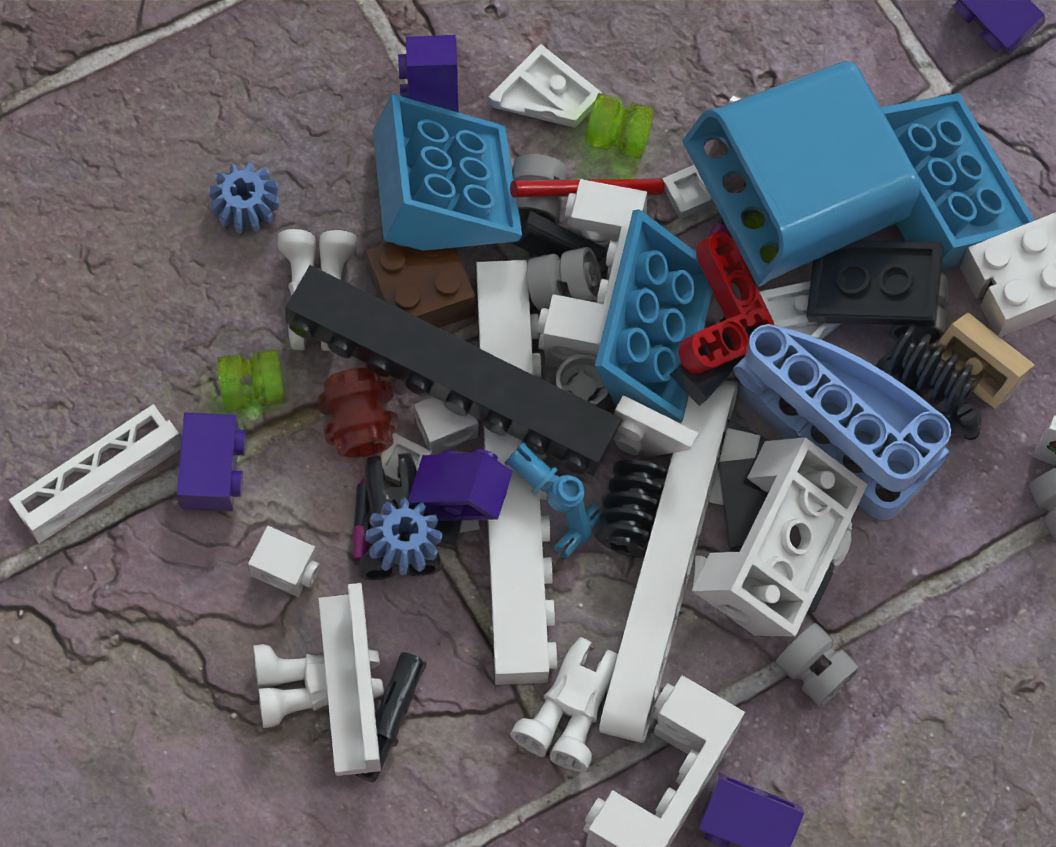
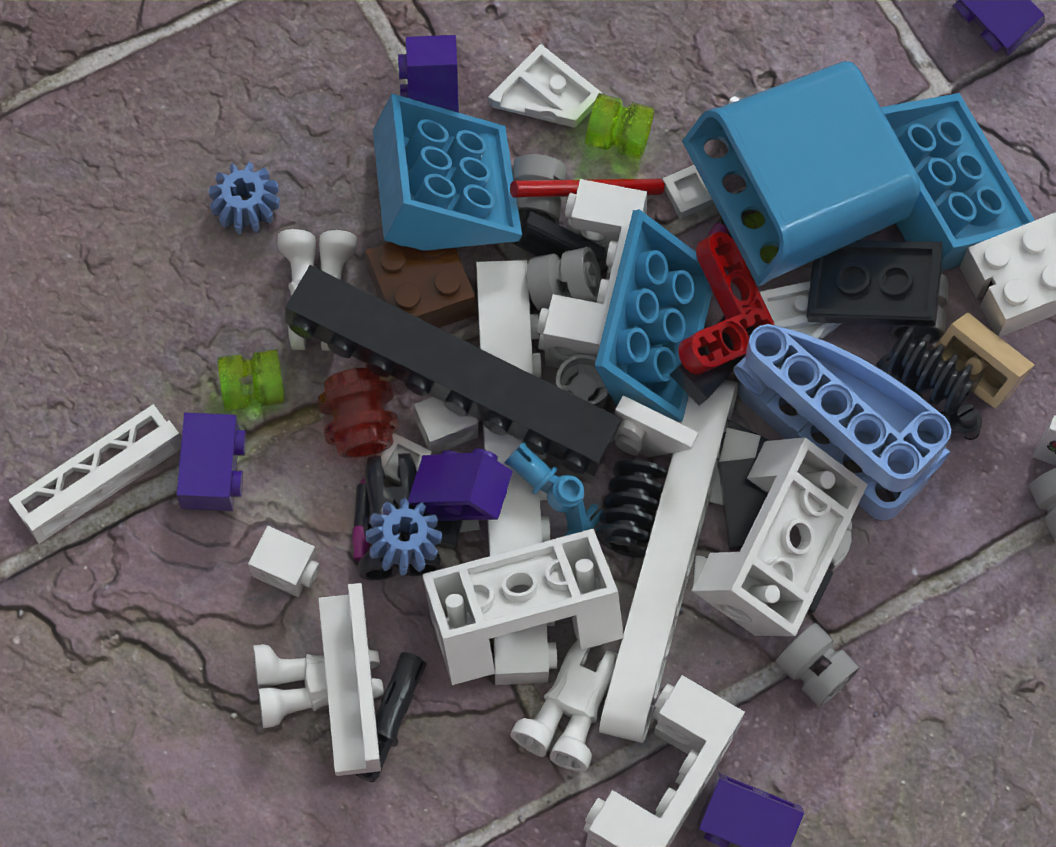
(476, 603): none -> white plate

